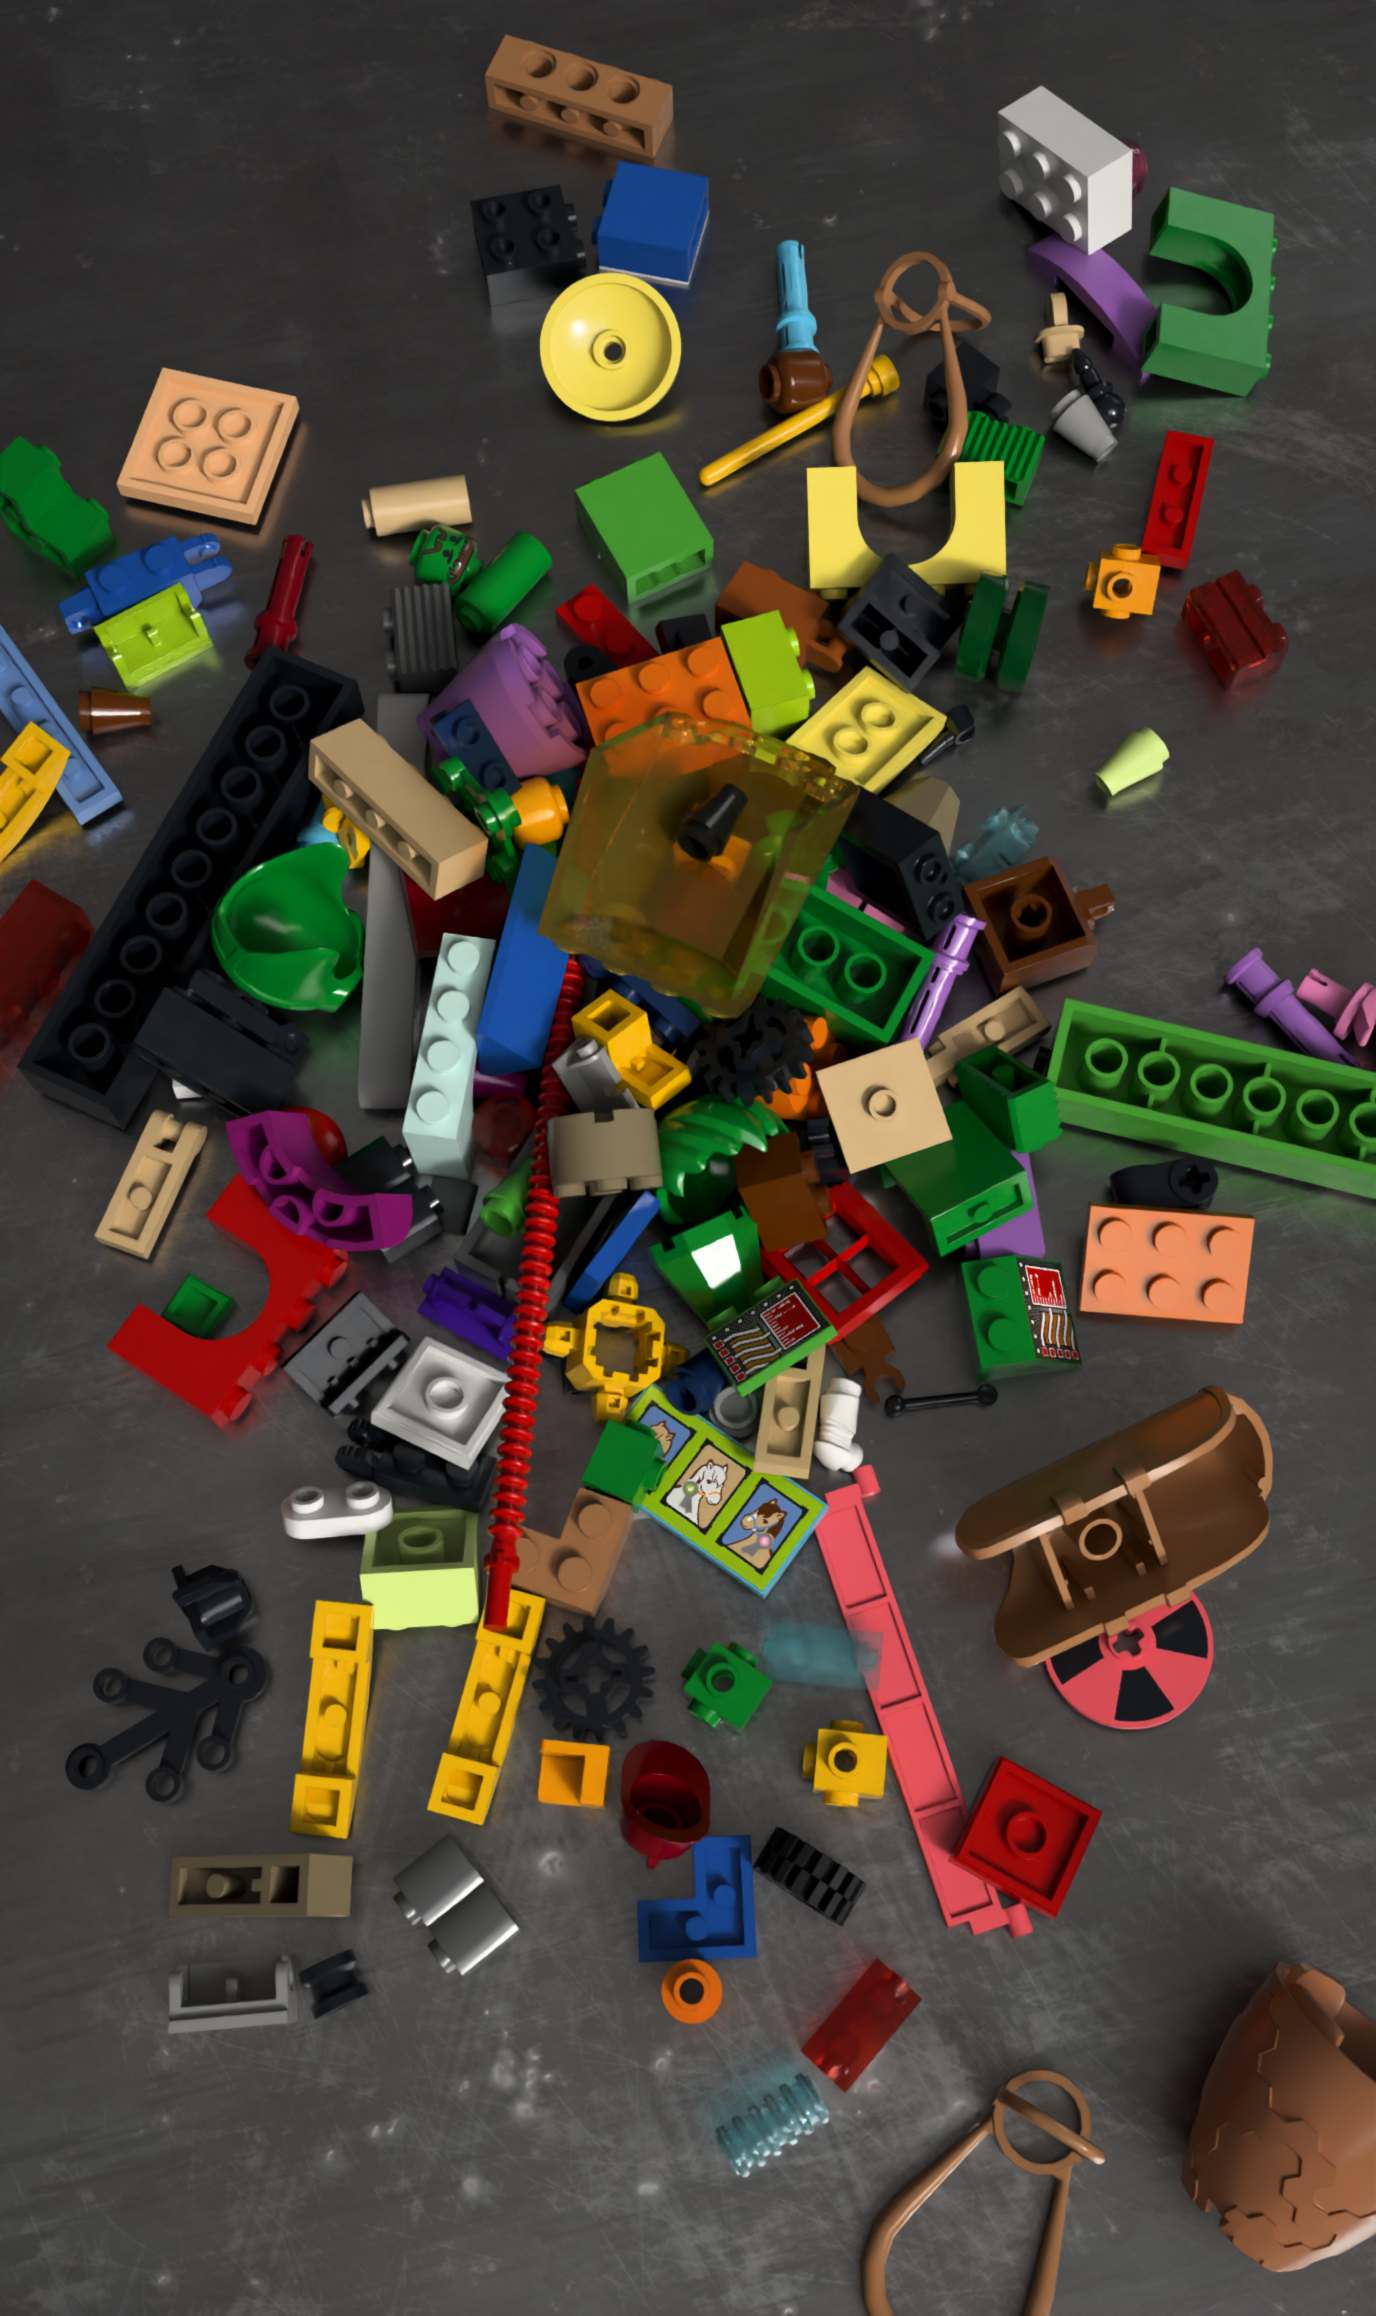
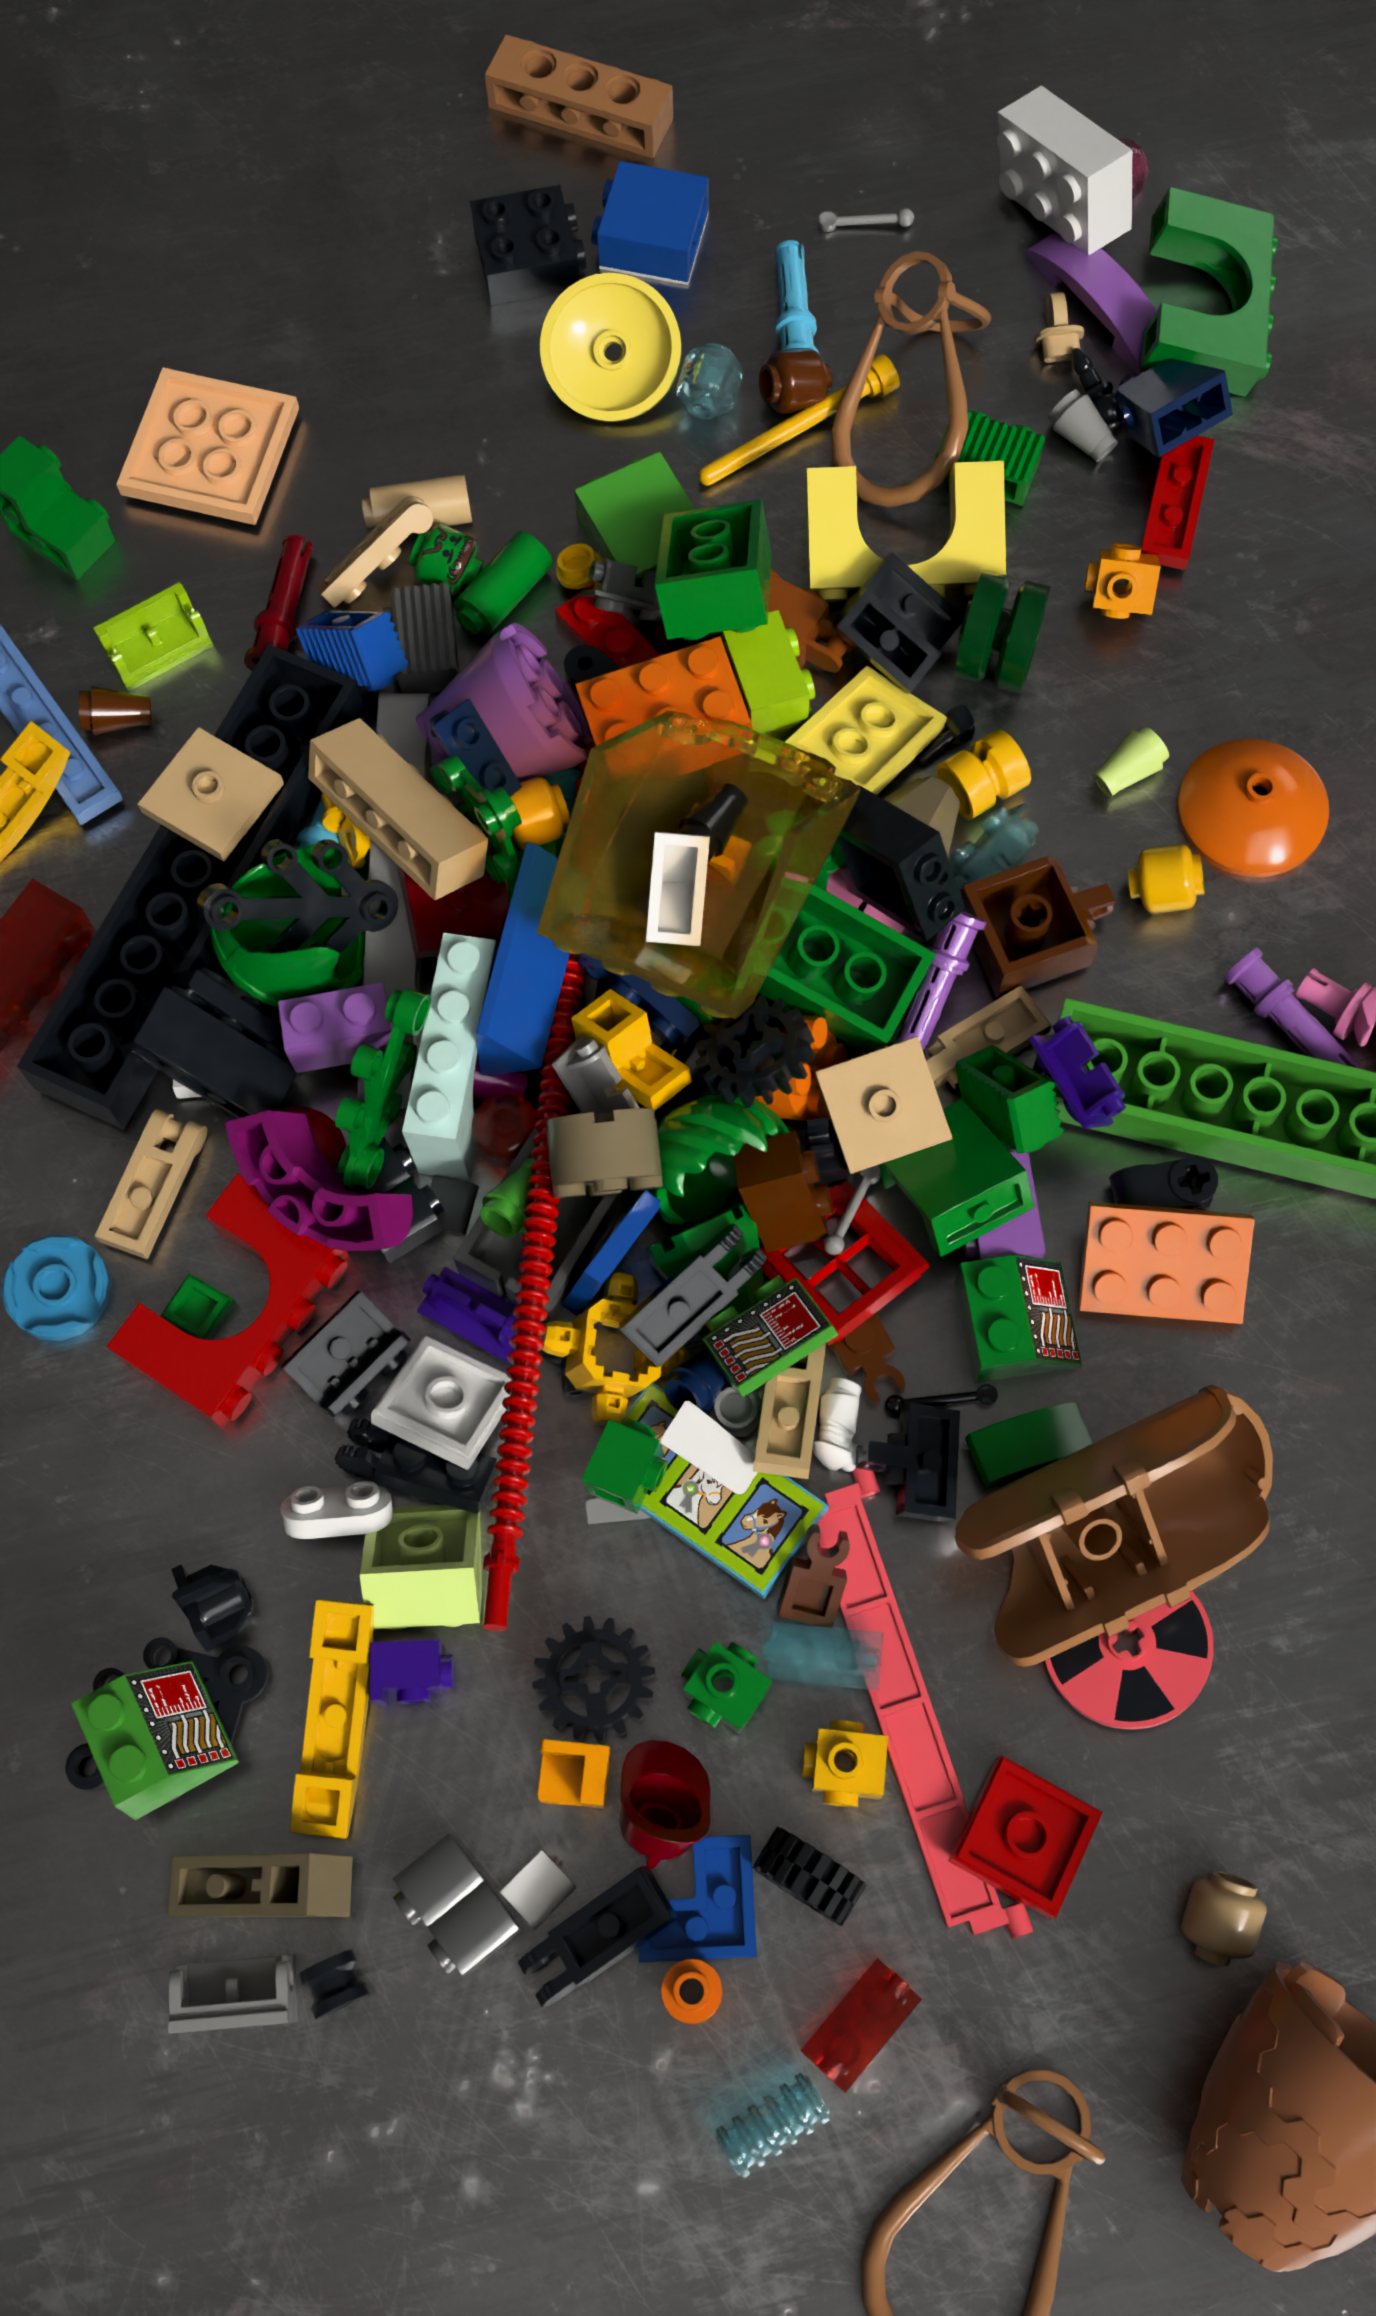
(56, 1288): none -> dark azure tile
(144, 574): blue hinge -> none
(154, 1736): none -> slope
(211, 794): none -> tan plate
(312, 904): none -> black plant
(332, 1025): none -> medium lavender brick
(355, 646): none -> blue brick
(362, 1157): none -> green plant
(375, 550): none -> tan plate
(409, 1670): none -> dark purple brick
(487, 1713): yellow slope -> none
(538, 1889): none -> white piece
(574, 566): none -> yellow plate
(580, 1565): medium nougat brick -> none
(601, 1933): none -> black hinge
(616, 589): none -> dark grey hinge
(677, 888): none -> white slope
(690, 1298): none -> hinge
(709, 381): none -> clear light blue head
(710, 1448): none -> white sticker
(714, 570): none -> green brick
(815, 1585): none -> reddish brown plate
(829, 221): none -> light grey hinge
(834, 1243): none -> light grey hinge
(919, 1461): none -> black hinge
(980, 385): black brick -> none
(989, 770): none -> yellow wheel
(1027, 1443): none -> green slope
(1088, 1095): none -> dark purple hinge
(1167, 878): none -> yellow head
(1172, 403): none -> dark blue torso
(1223, 1918): none -> tan head
(1235, 630): clear red brick -> none
(1249, 830): none -> orange dish

